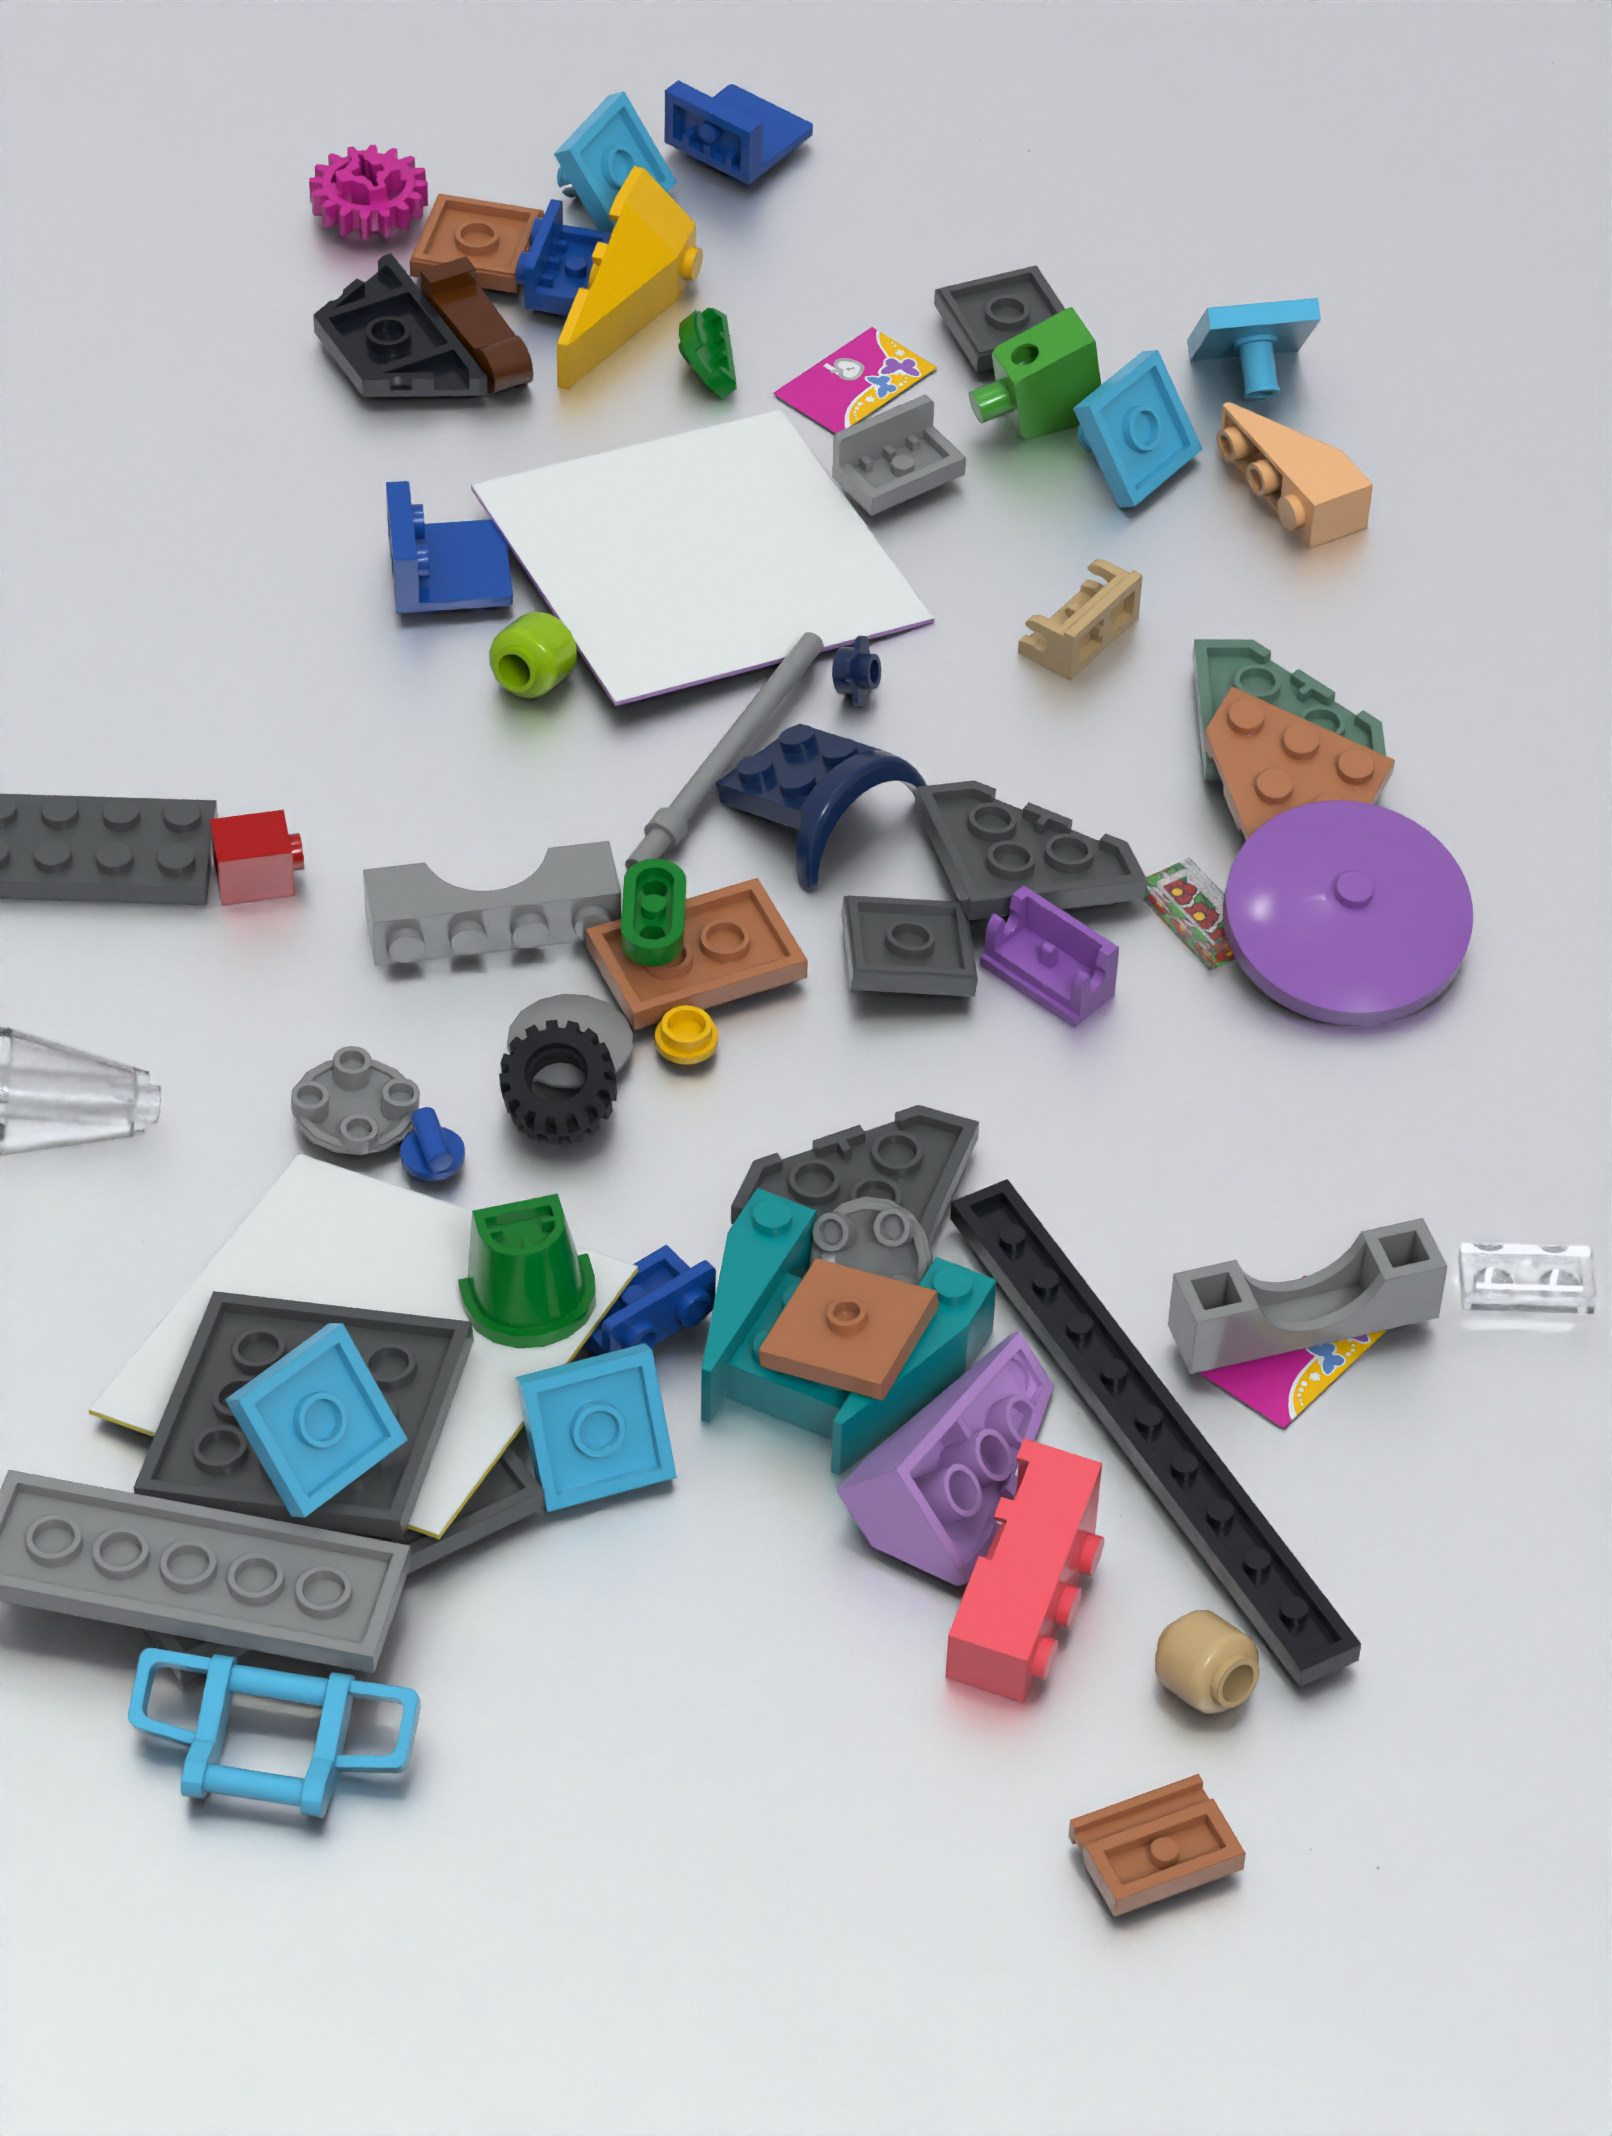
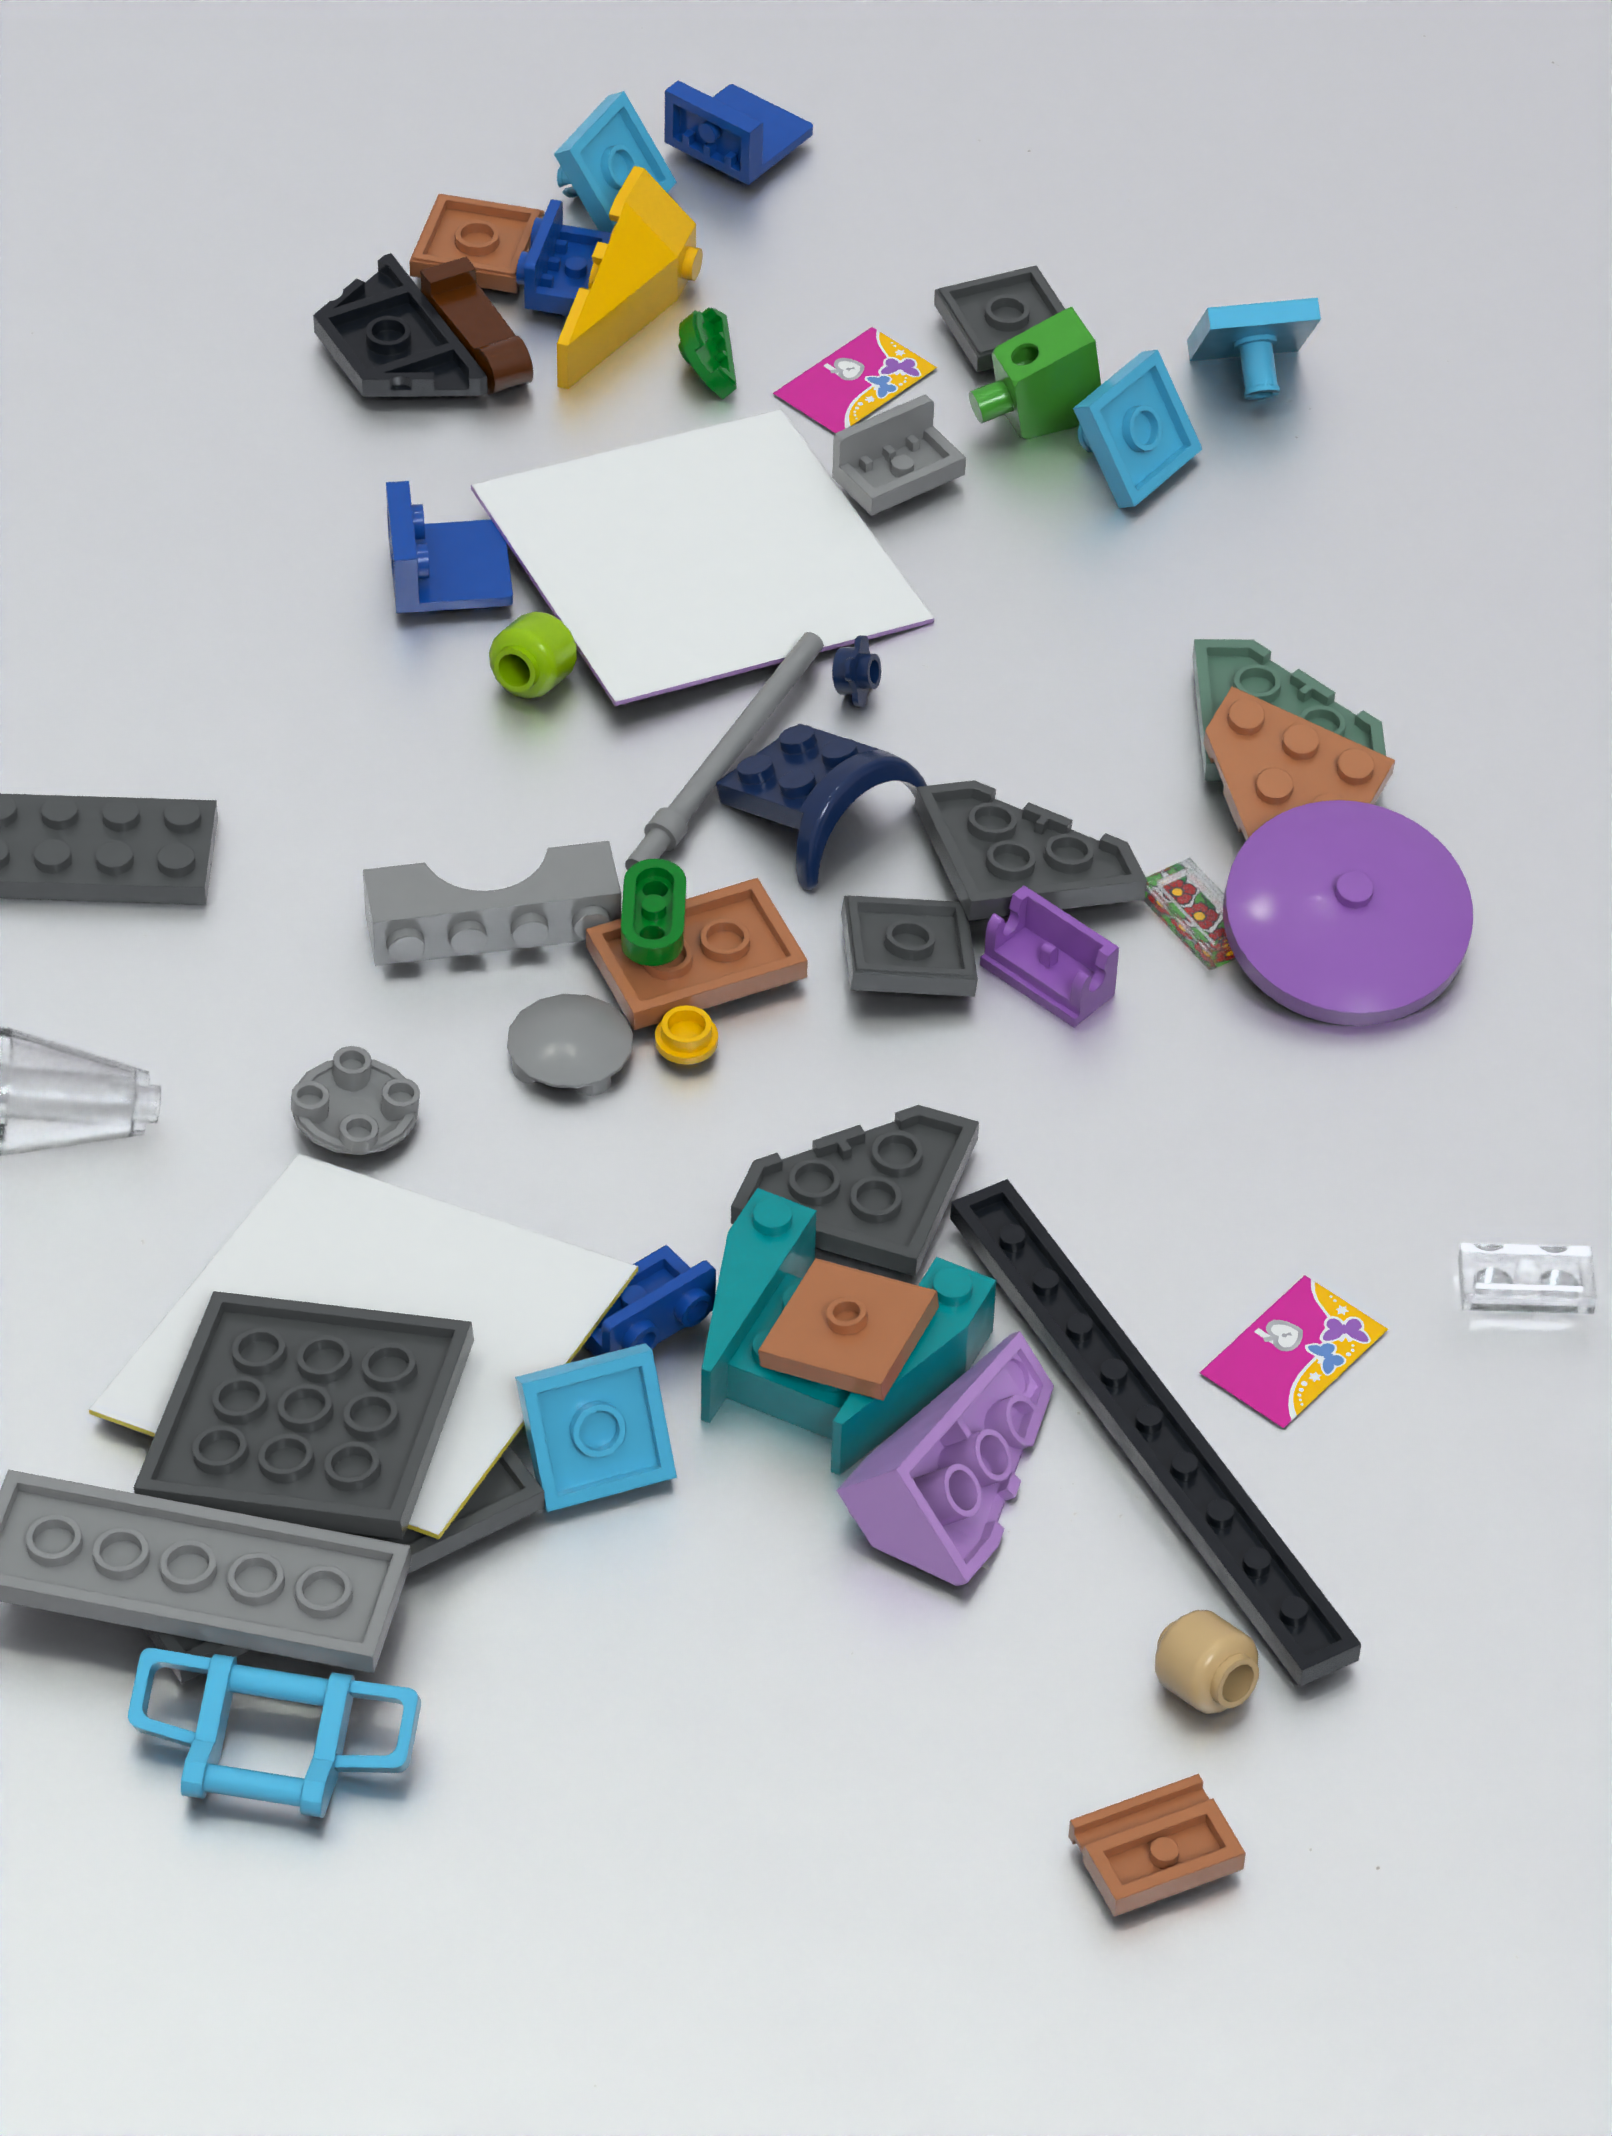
(255, 857): red brick -> none
(316, 1420): medium azure tile -> none
(368, 192): dark pink gear -> none
(431, 1150): blue plate -> none
(526, 1275): green container -> none
(553, 1047): black tyre -> none
(873, 1238): light grey dish -> none
(1029, 1574): coral wedge -> none
(1085, 622): tan hinge -> none
(1301, 478): light nougat slope -> none
(1378, 1284): light grey arch -> none

